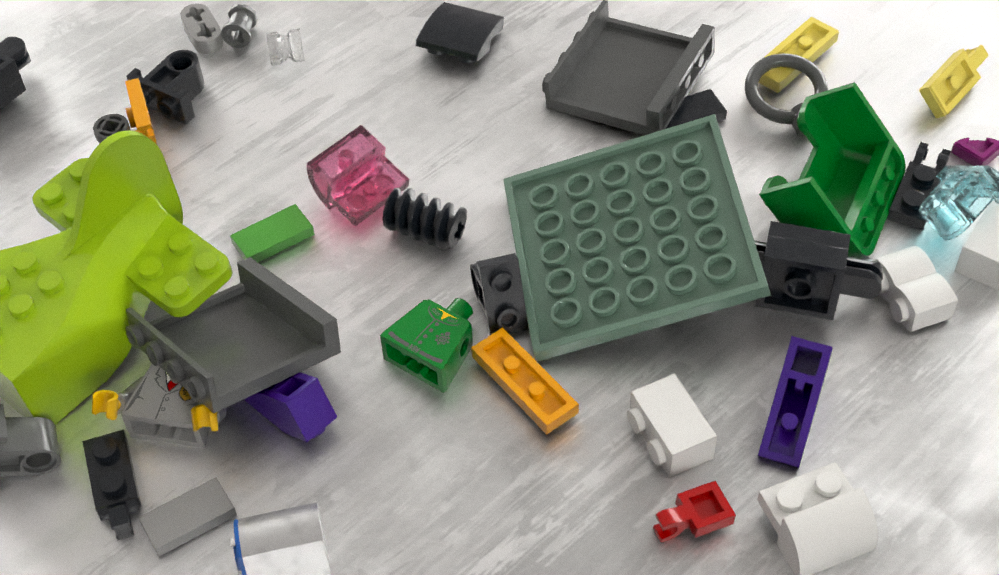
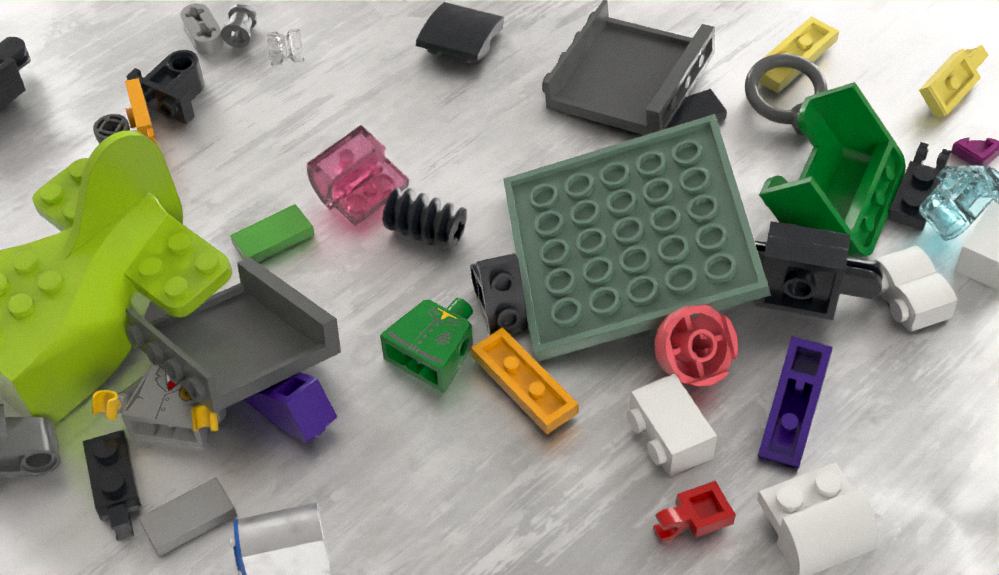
(696, 347): none -> coral cylinder

